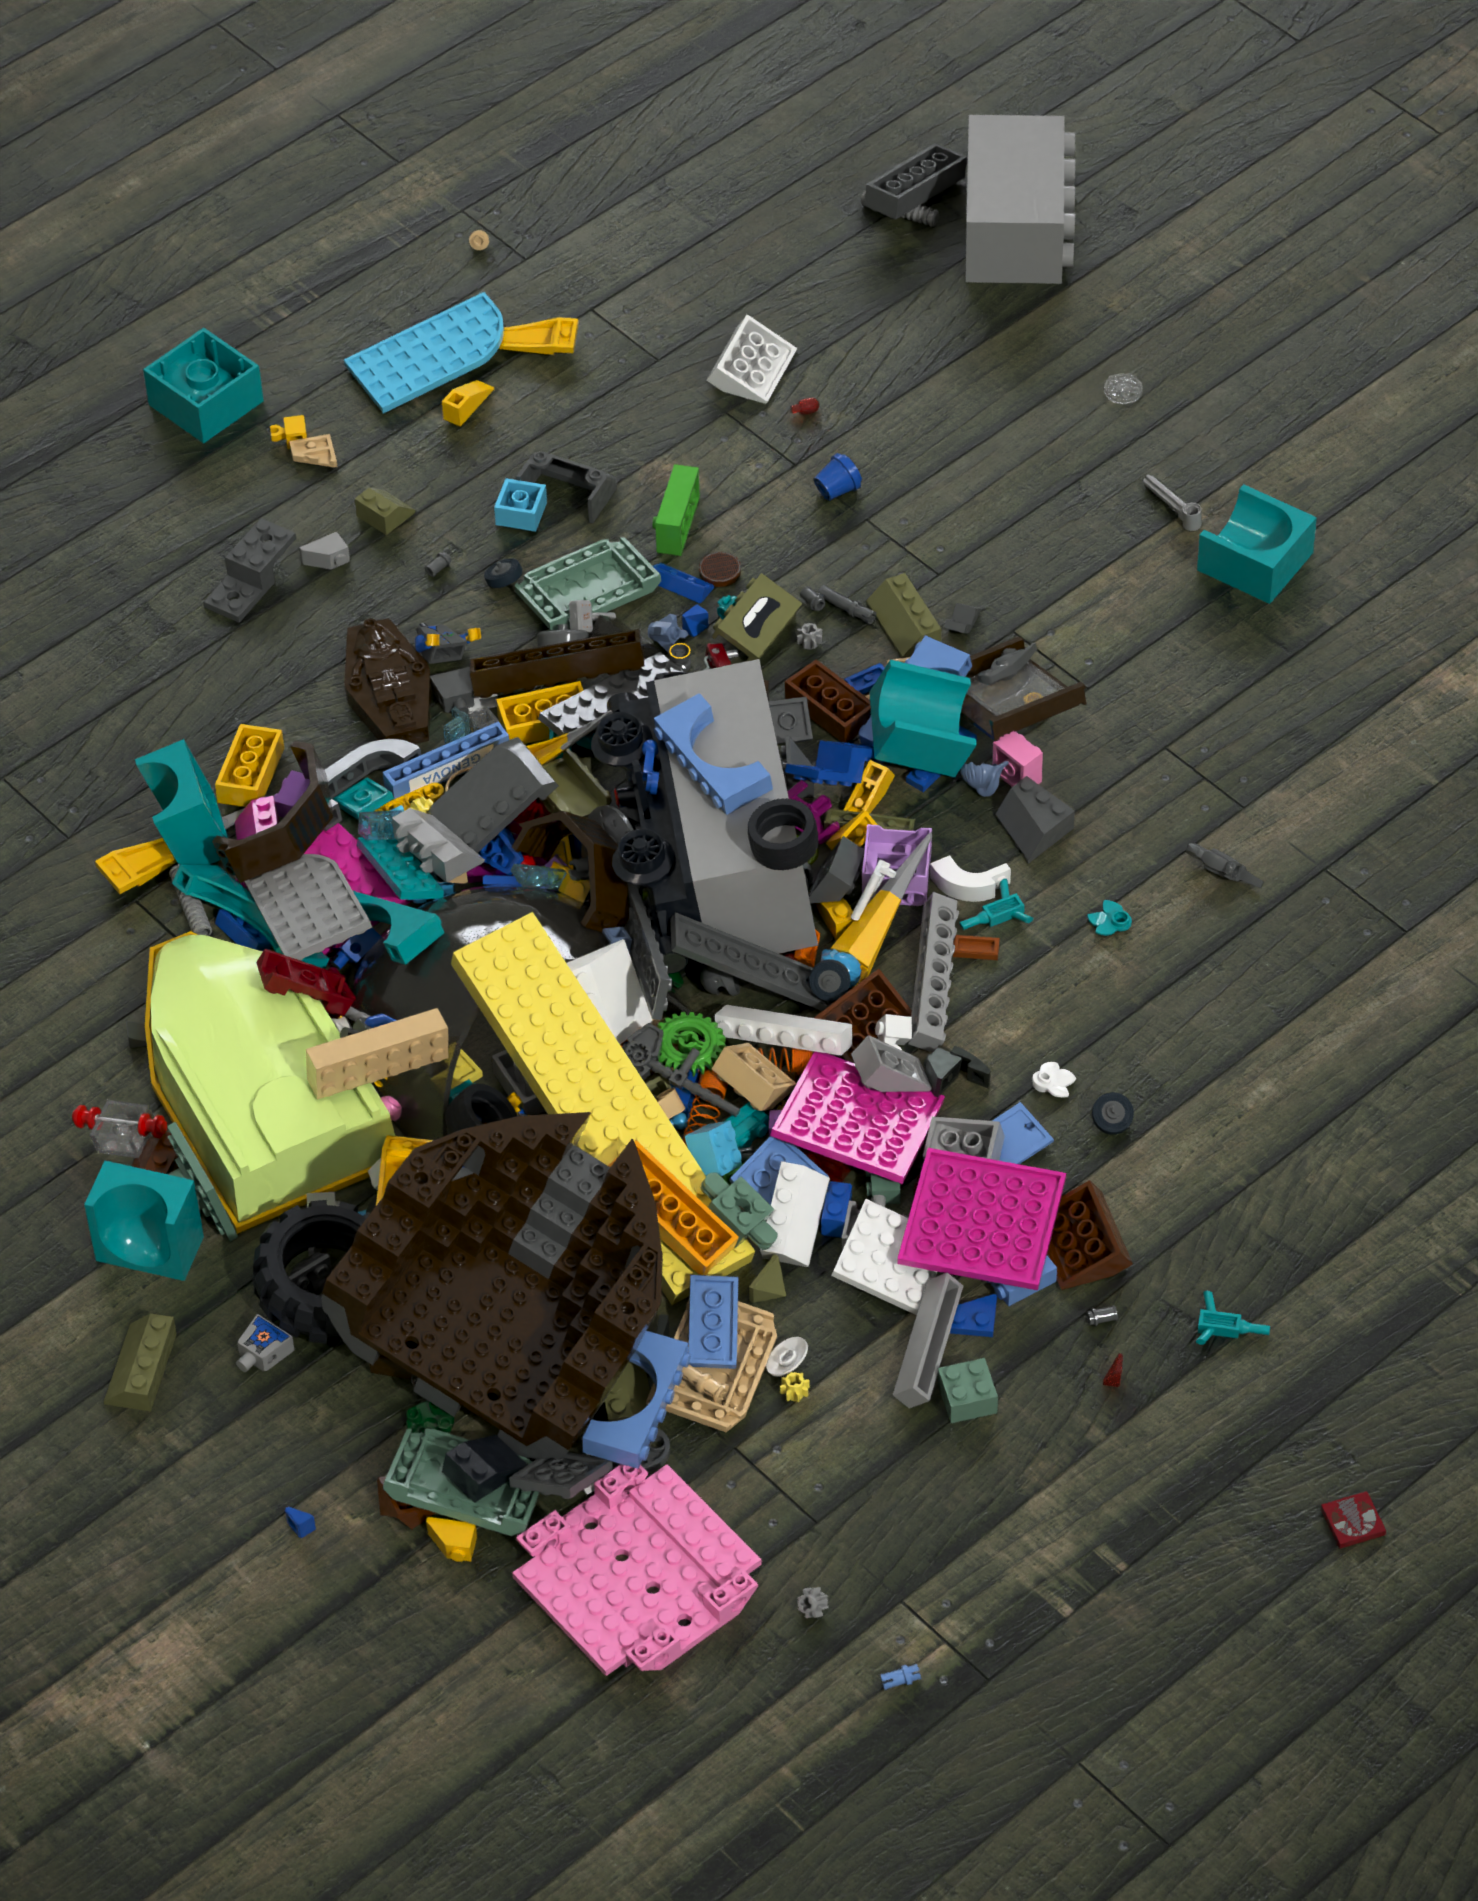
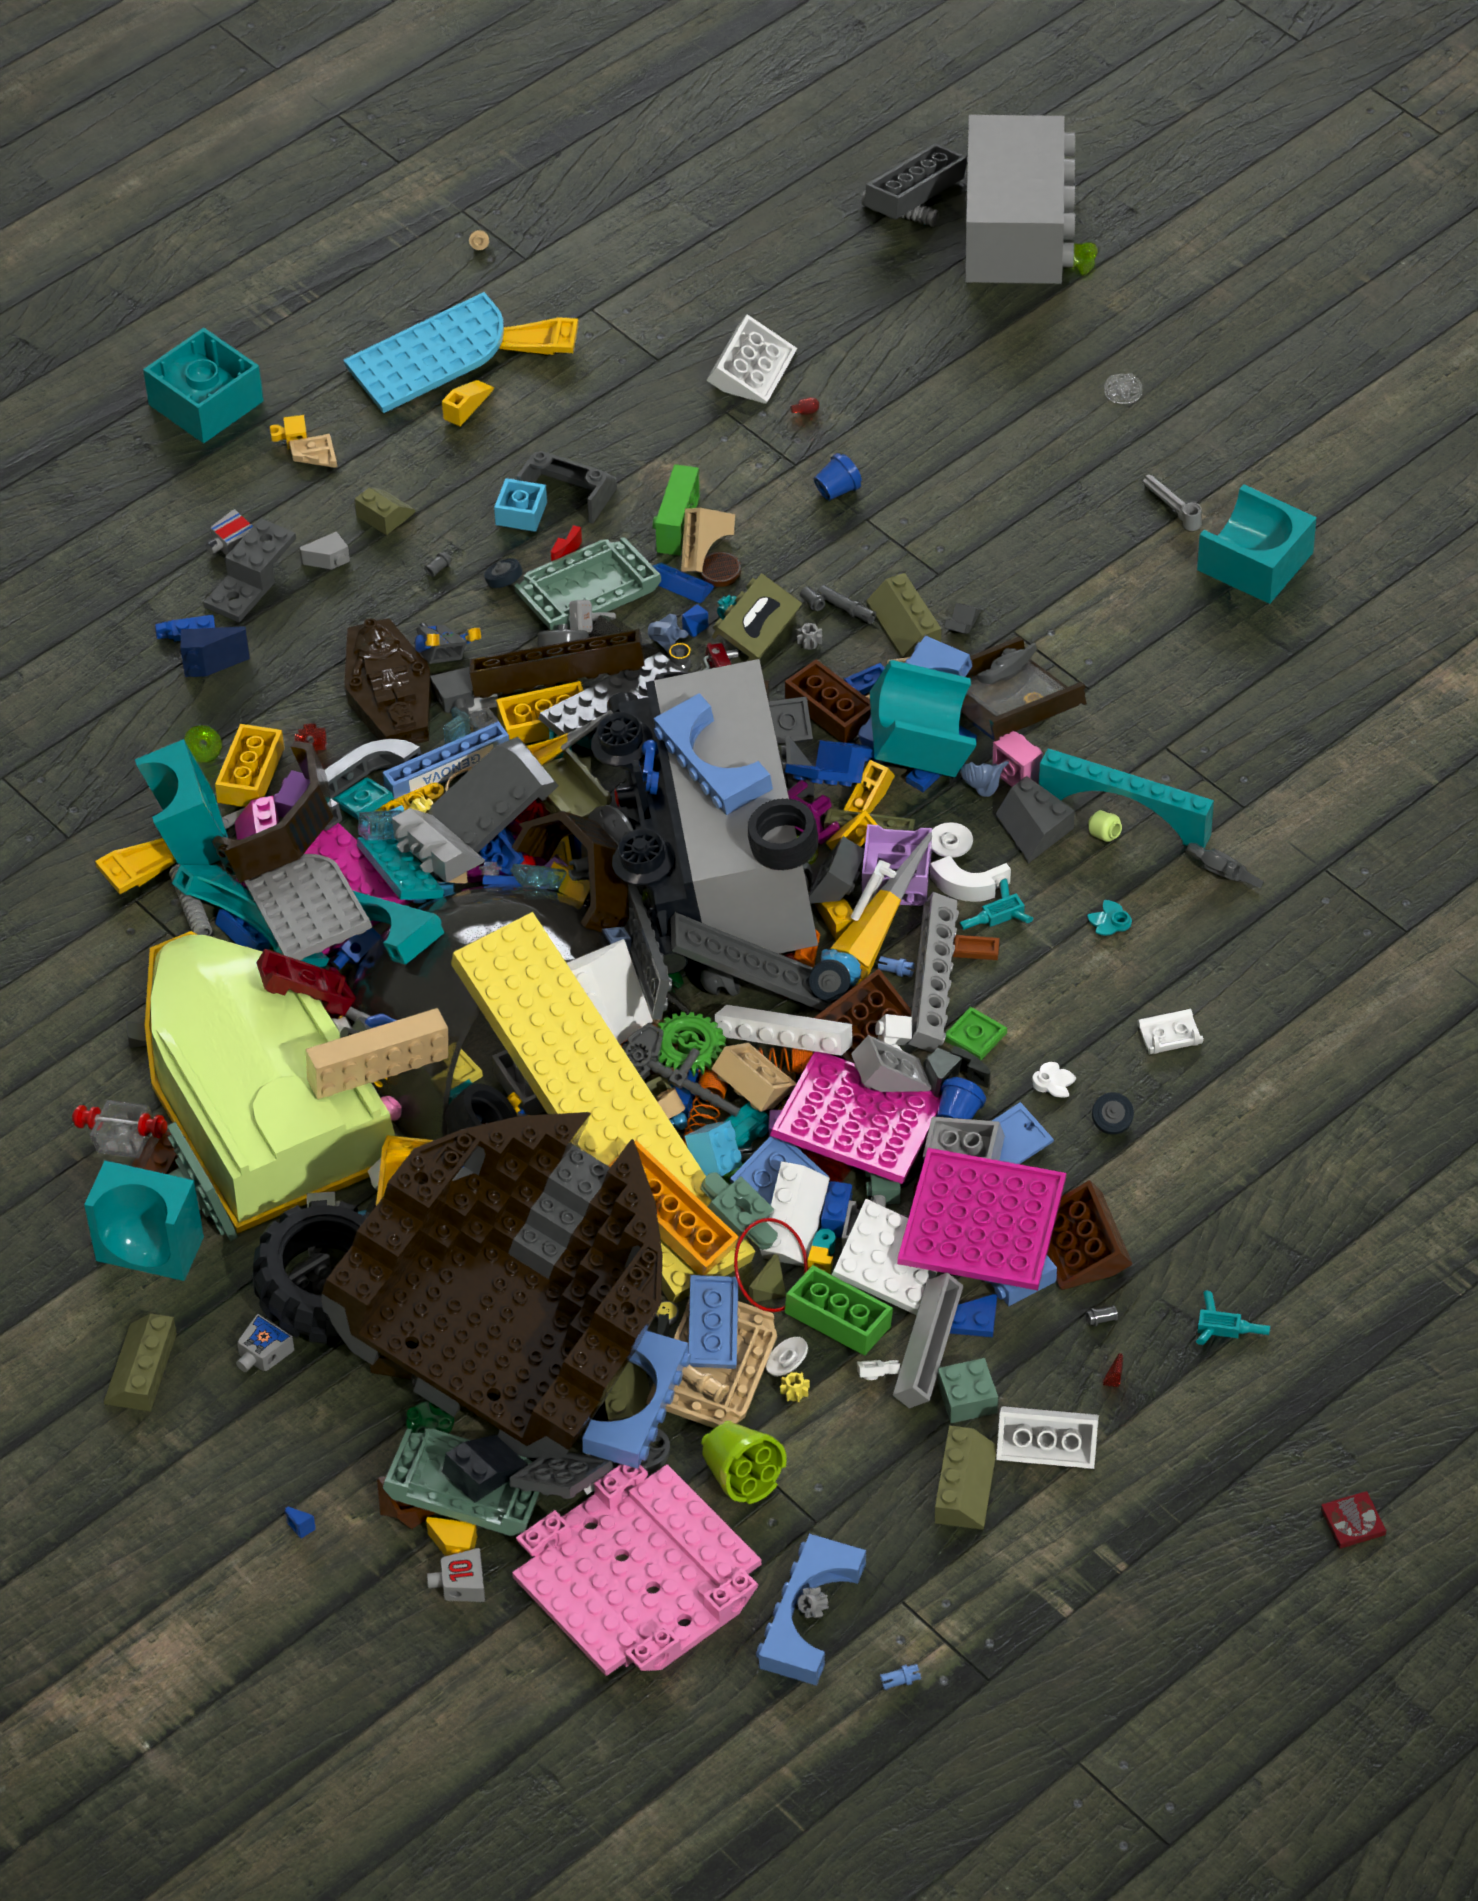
(173, 628): none -> blue hinge
(202, 752): none -> clear neon green piece
(212, 649): none -> dark blue slope
(228, 532): none -> torso
(317, 733): none -> clear red brick
(460, 1577): none -> light grey torso
(490, 868): none -> clear plate
(566, 546): none -> red slope
(668, 1308): none -> light yellow tile
(701, 530): none -> tan arch
(736, 1259): none -> red piece
(743, 1461): none -> lime cone
(819, 1563): none -> medium blue arch
(821, 1250): none -> leg
(838, 1310): none -> bright green brick
(872, 1369): none -> white plate
(896, 966): none -> medium blue pin
(951, 839): none -> white dish
(960, 1099): none -> blue piece
(965, 1479): none -> olive slope
(975, 1033): none -> bright green tile
(1047, 1437): none -> white slope
(1084, 259): none -> clear neon green plate
(1104, 825): none -> yellowish green head
(1169, 1031): none -> white piece
(1183, 811): none -> teal arch

